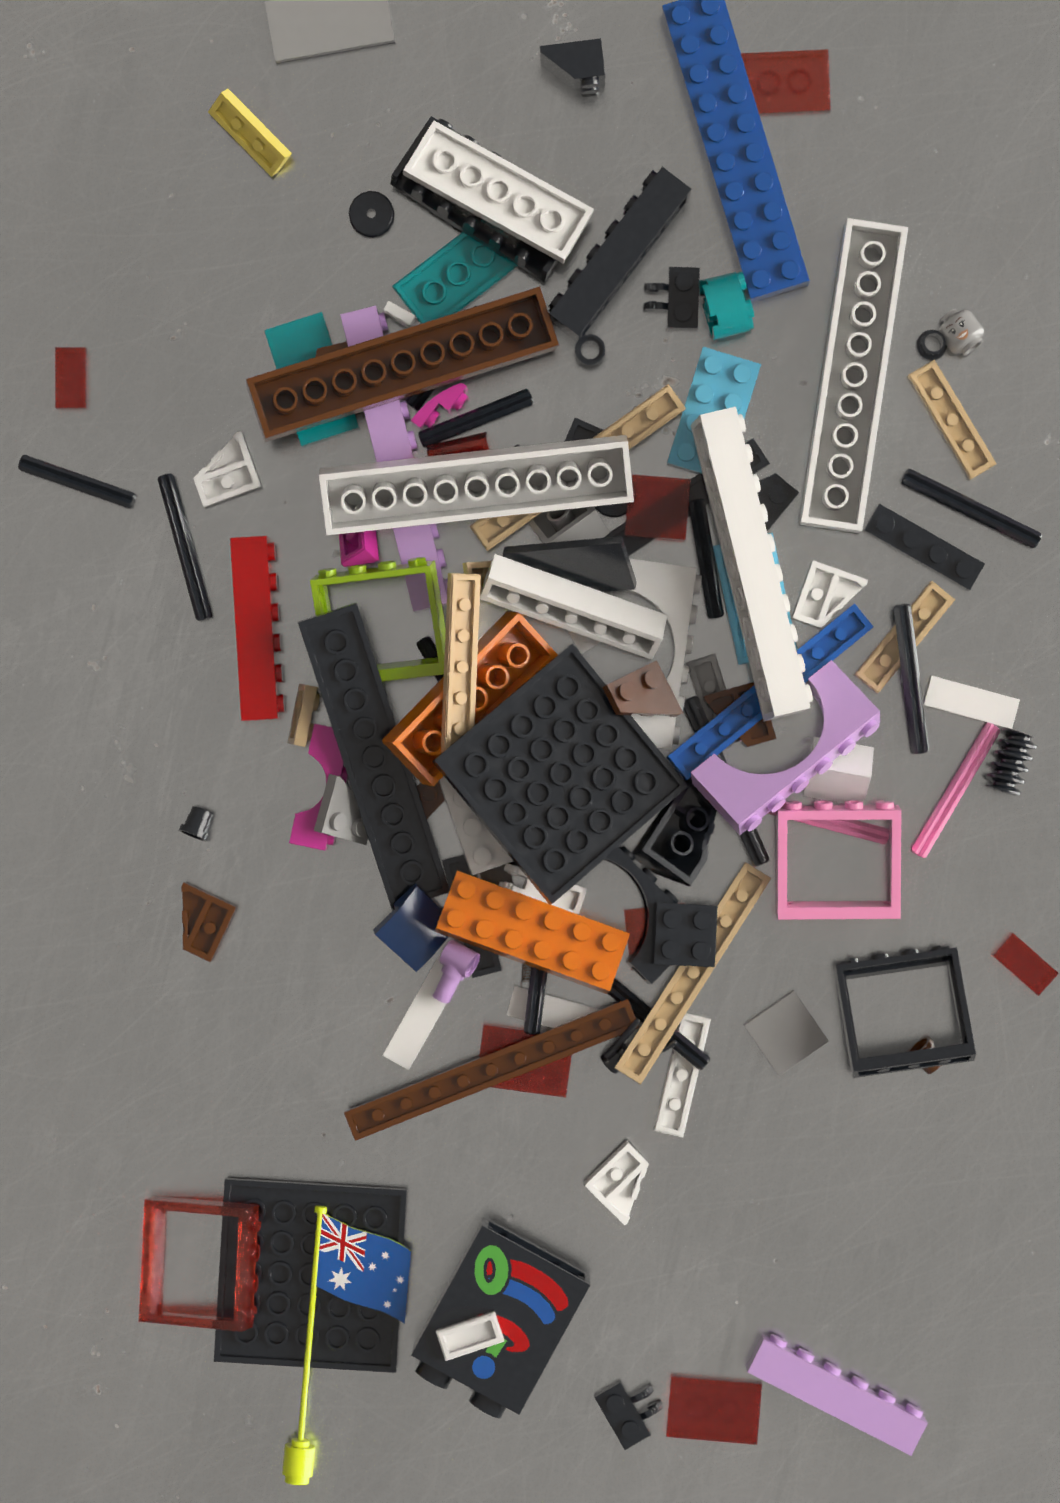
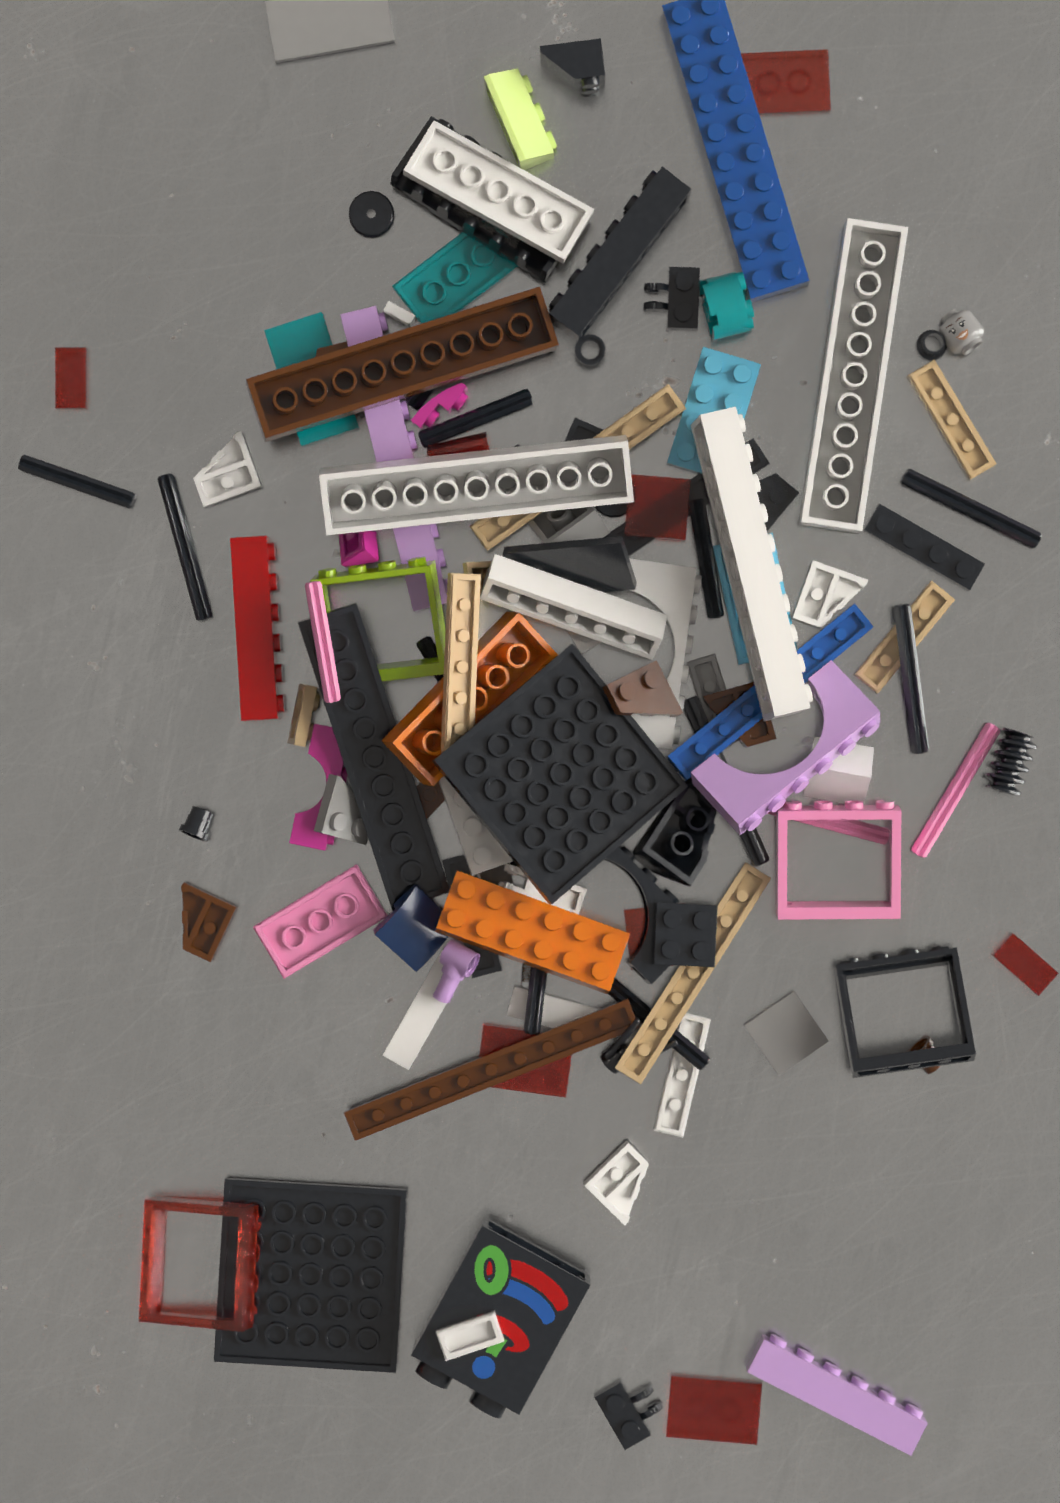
(249, 132): light yellow plate -> none
(320, 921): none -> bright pink tile
(322, 641): none -> bright pink axle
(359, 1270): flag -> none
(520, 118): none -> yellowish green slope
(971, 702): white tile -> none

